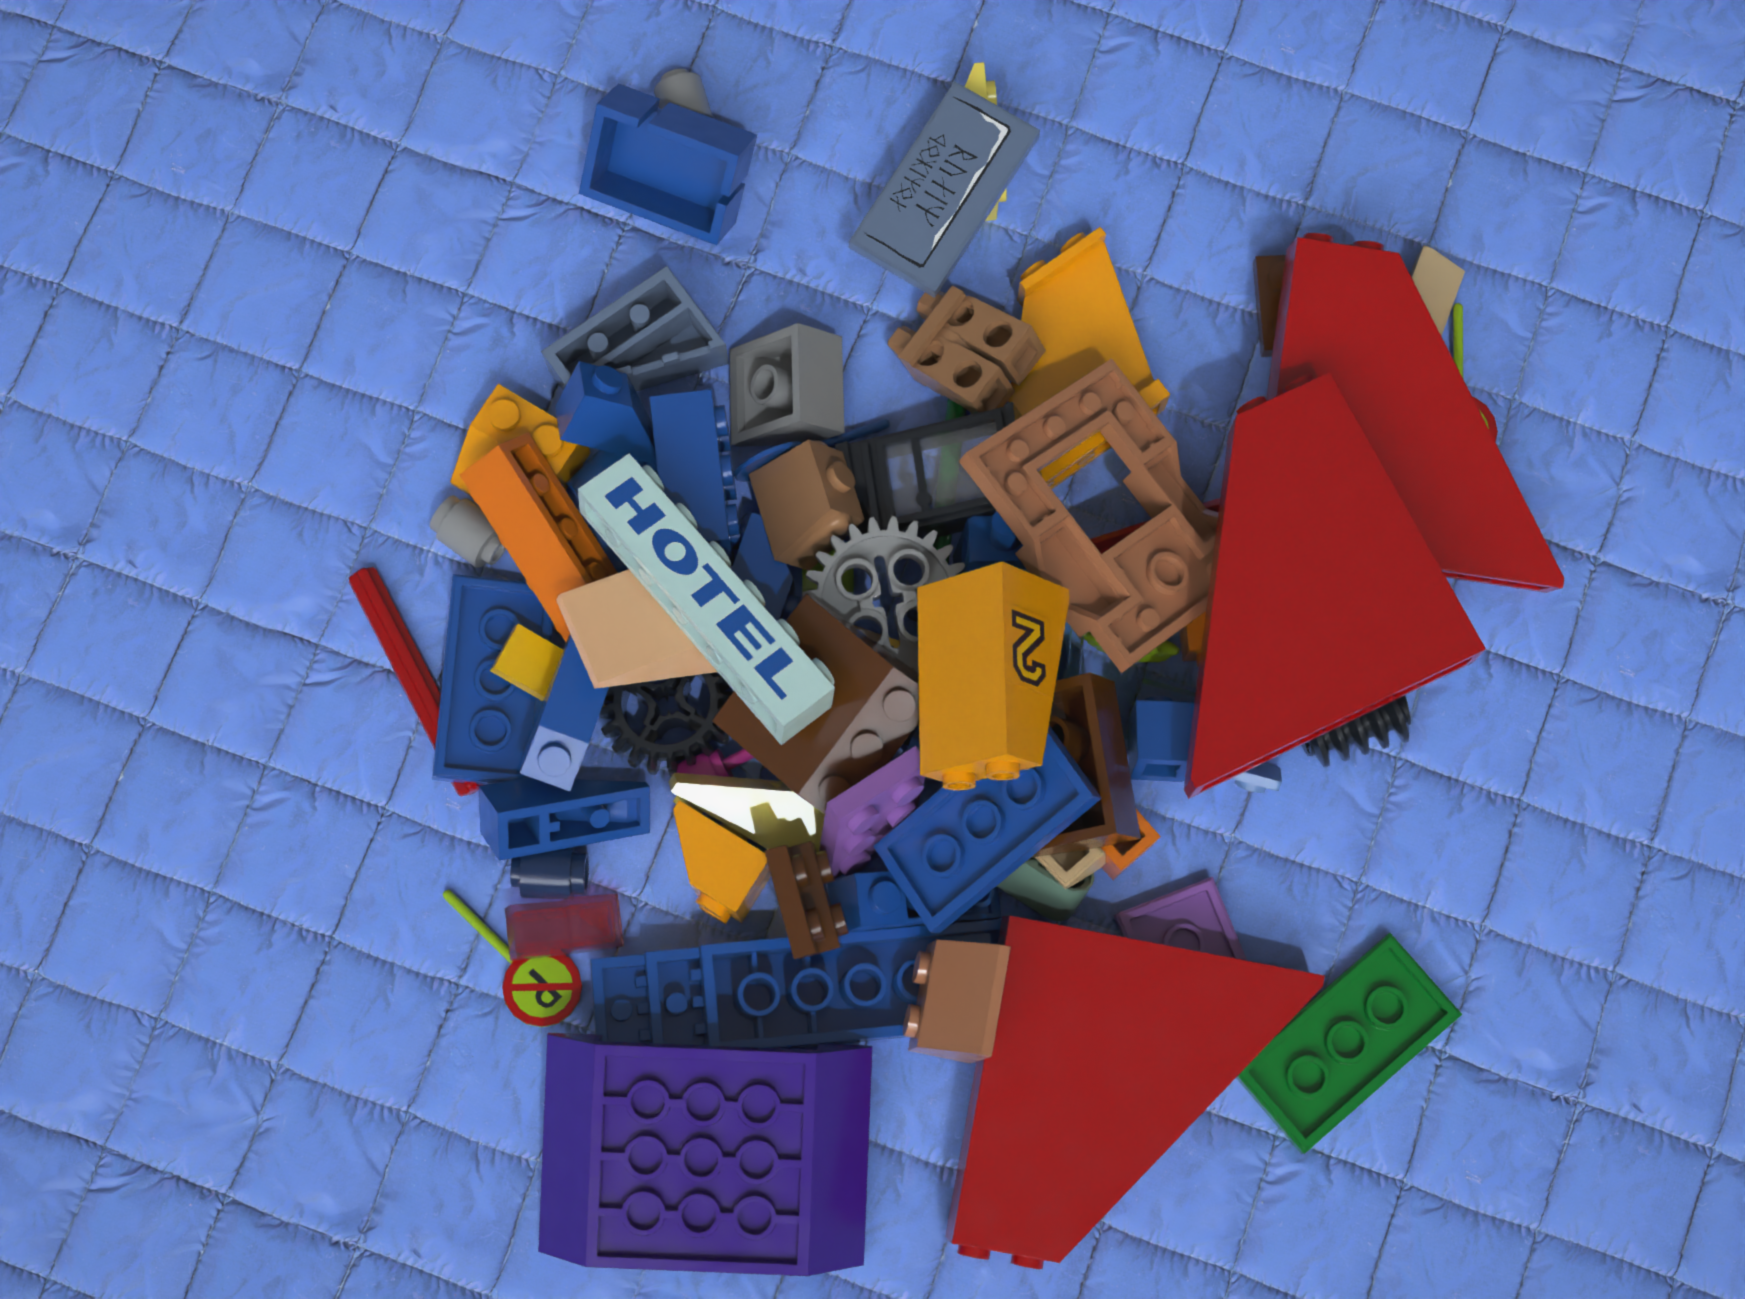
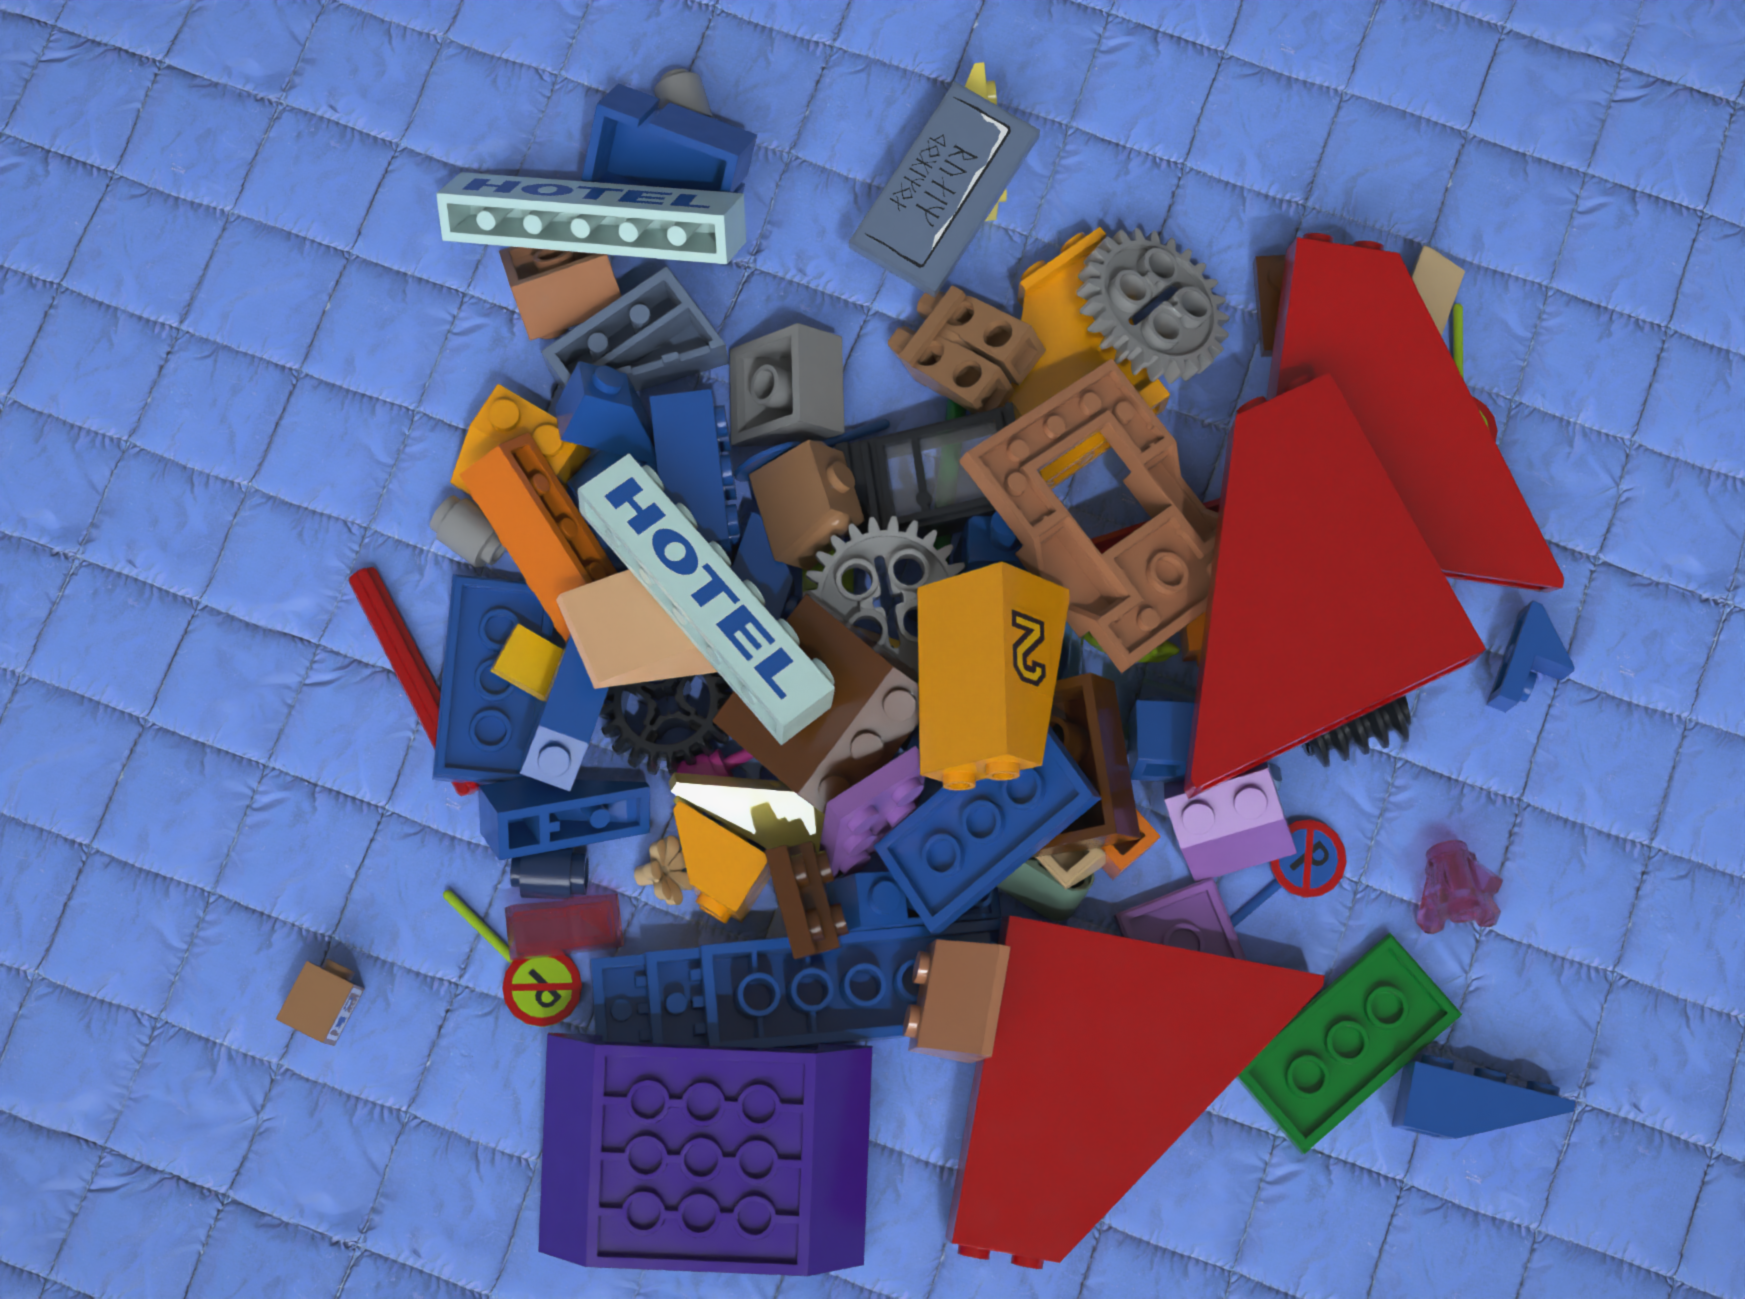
(321, 1001): none -> medium nougat brick
(558, 287): none -> nougat slope
(593, 217): none -> light aqua brick
(665, 871): none -> tan plant
(1126, 277): none -> light grey gear
(1230, 824): none -> medium lavender slope
(1308, 873): none -> piece
(1457, 889): none -> clear pink rock
(1459, 1105): none -> blue slope
(1531, 646): none -> blue slope

